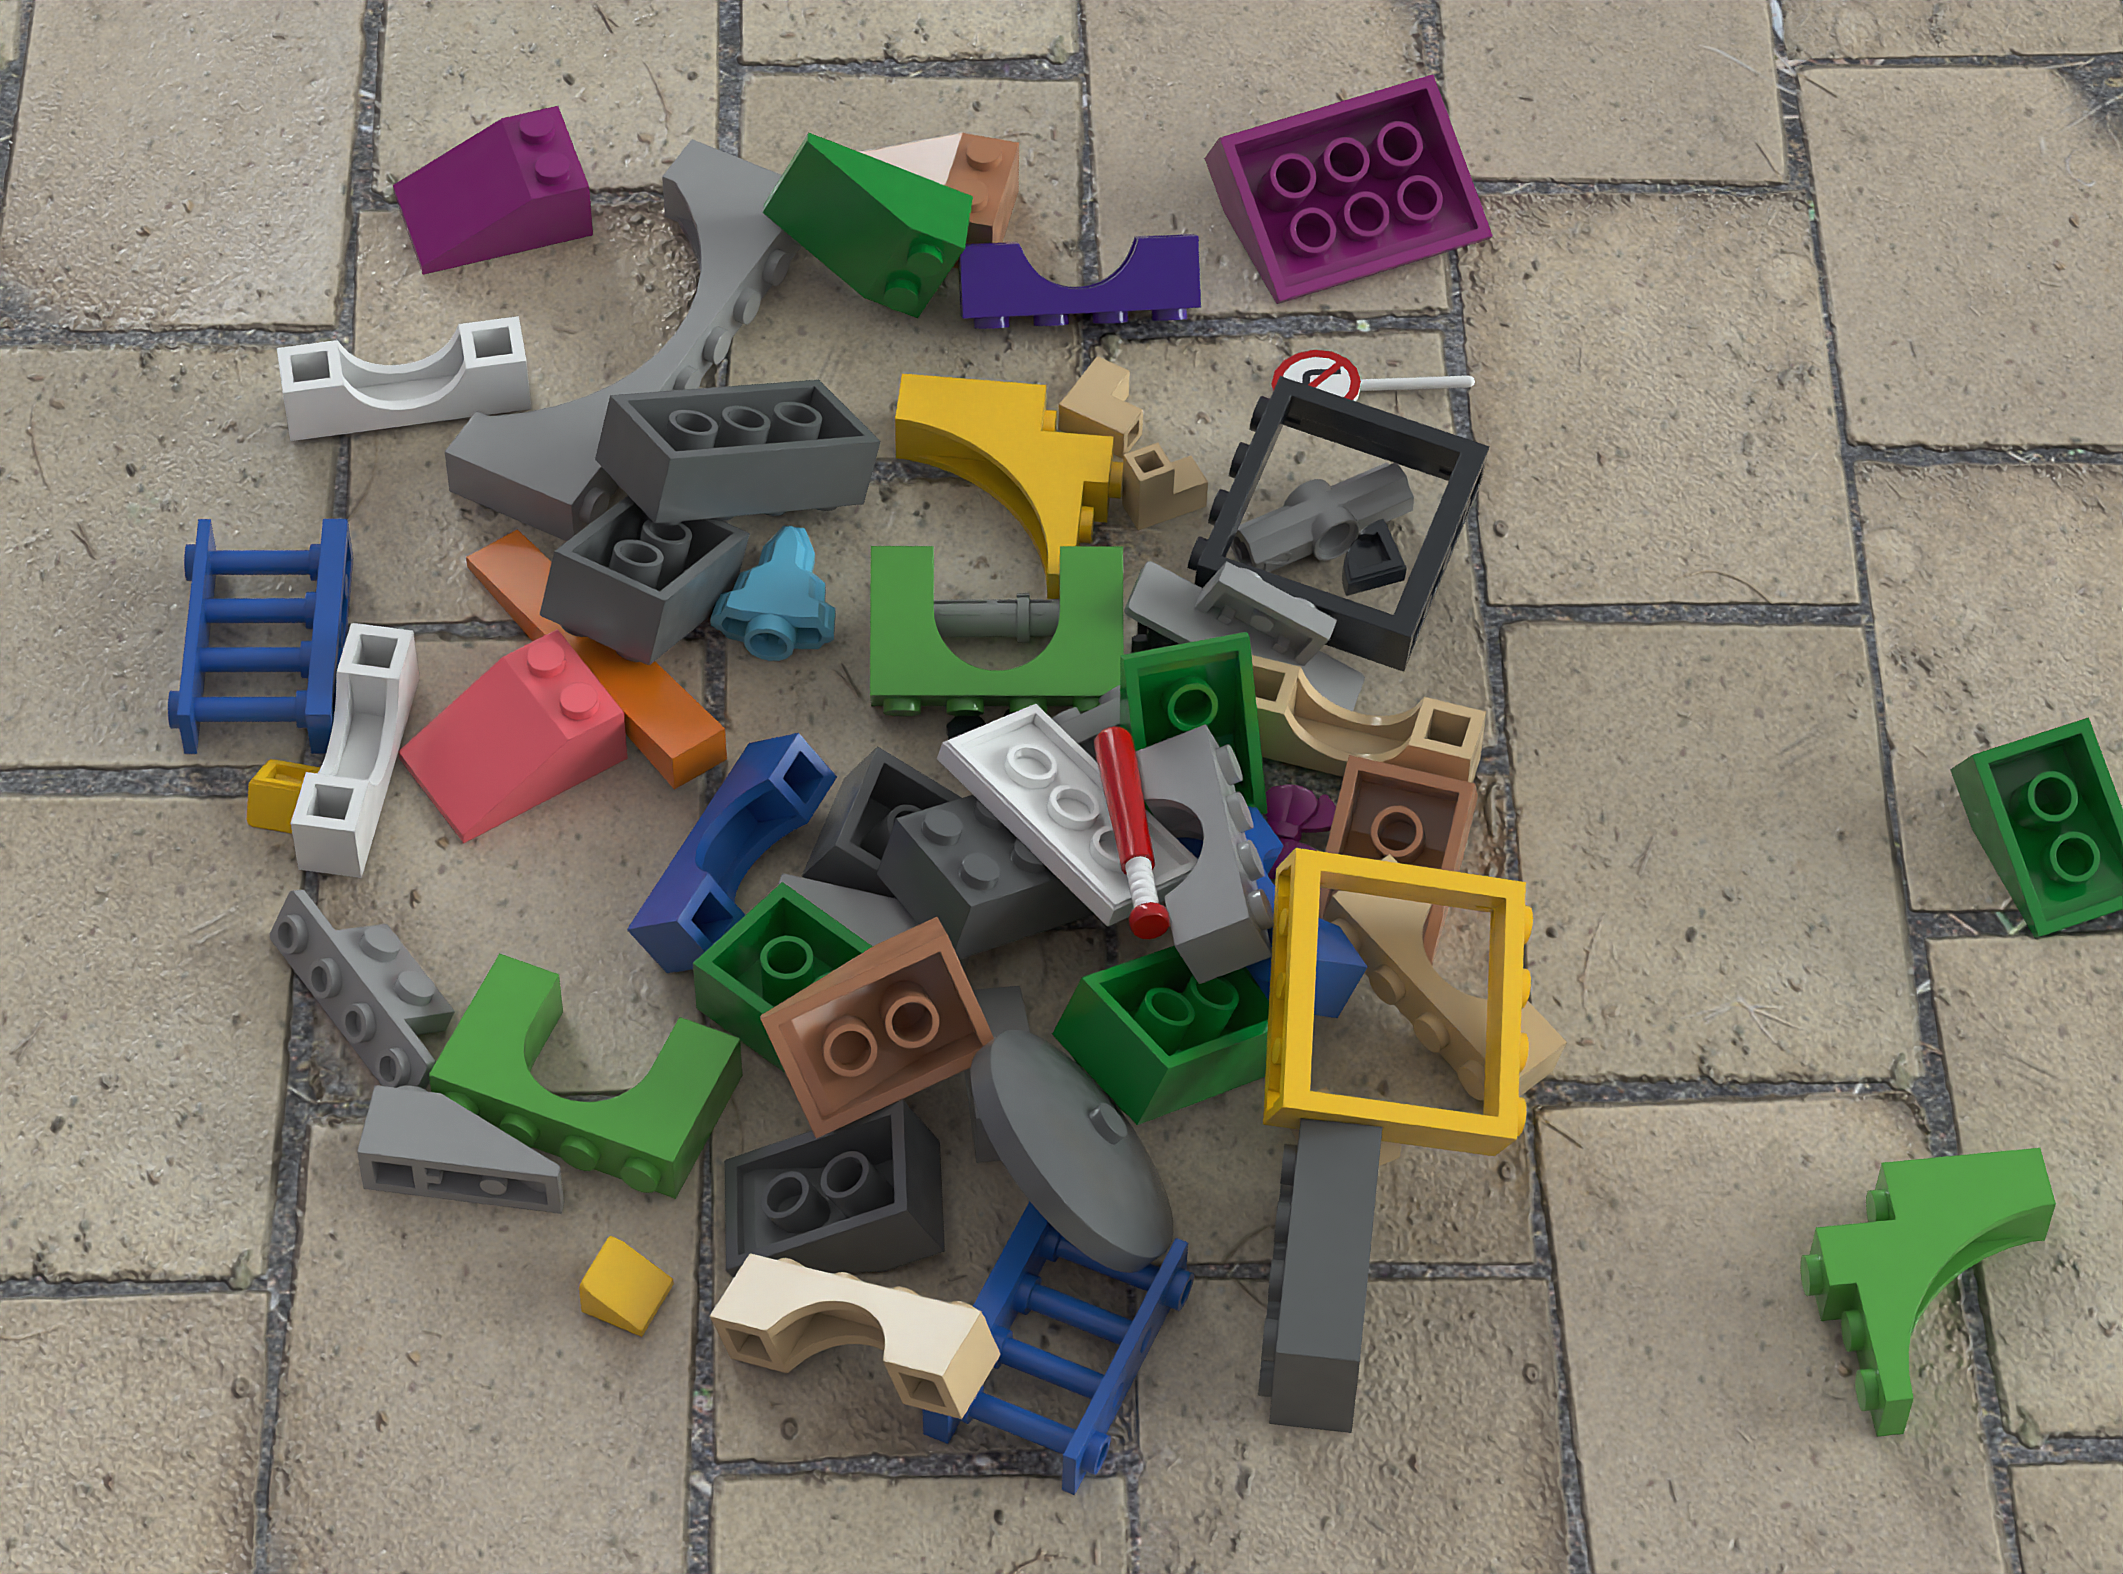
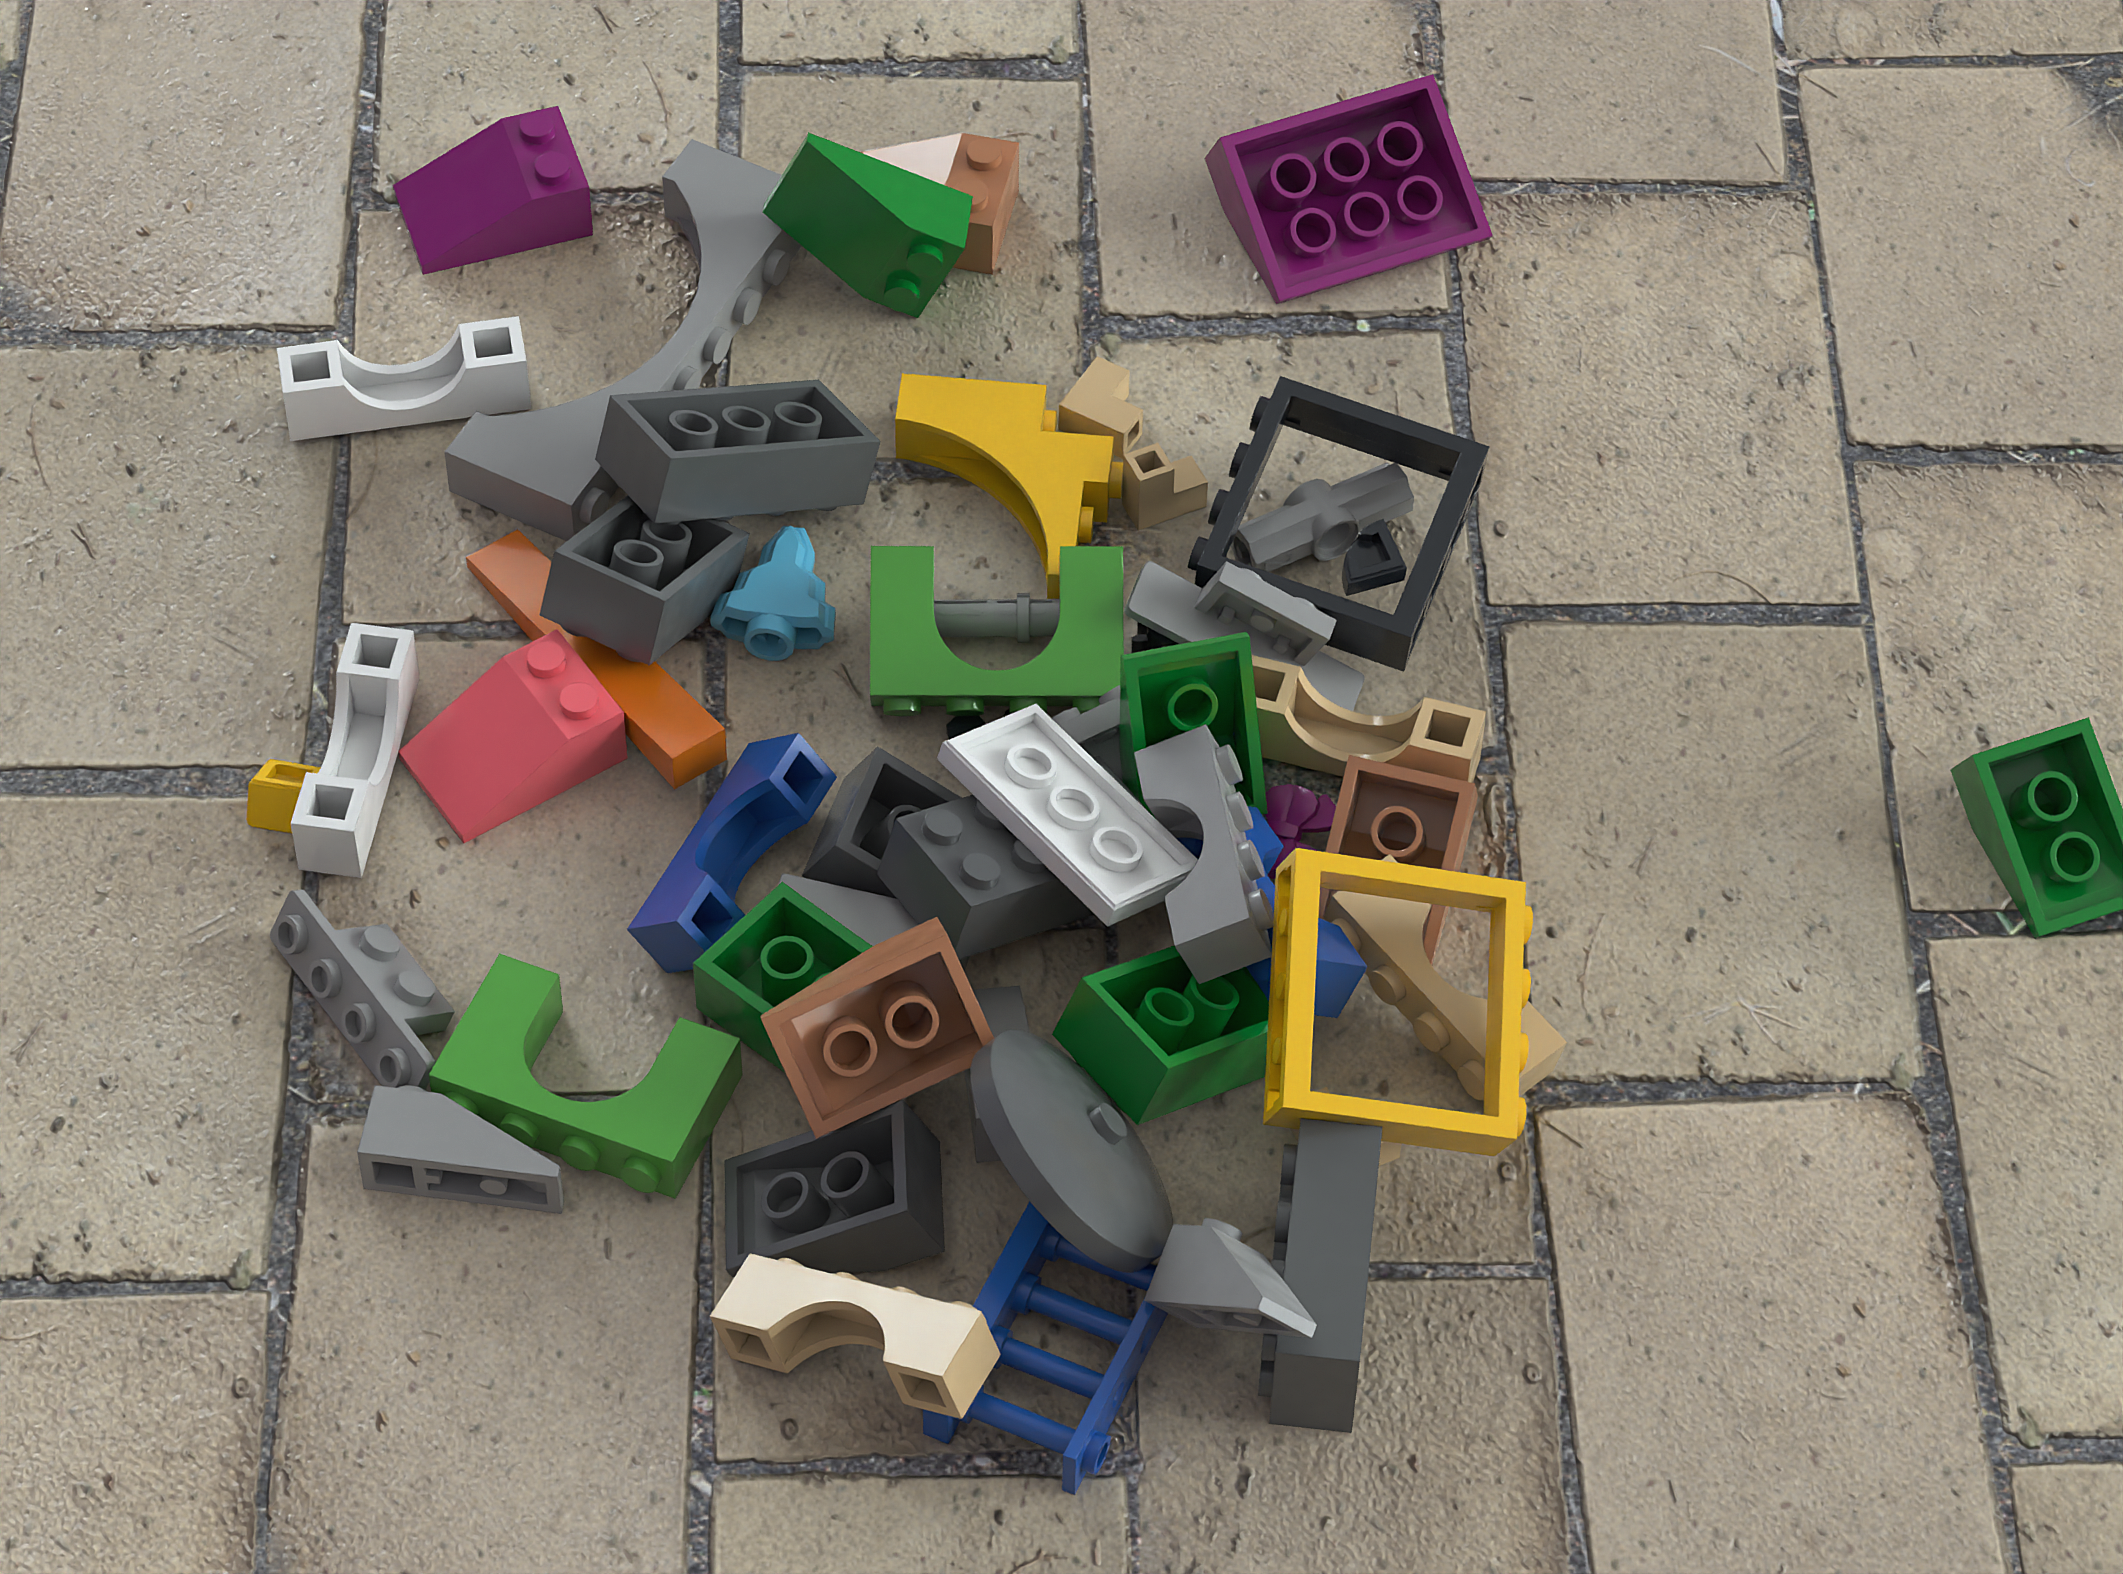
(317, 660): blue fence -> none
(623, 1287): yellow slope -> none
(1128, 817): red piece -> none
(1155, 276): dark purple arch -> none
(1224, 1284): none -> light grey slope
(1339, 376): white piece -> none
(1921, 1233): bright green arch -> none

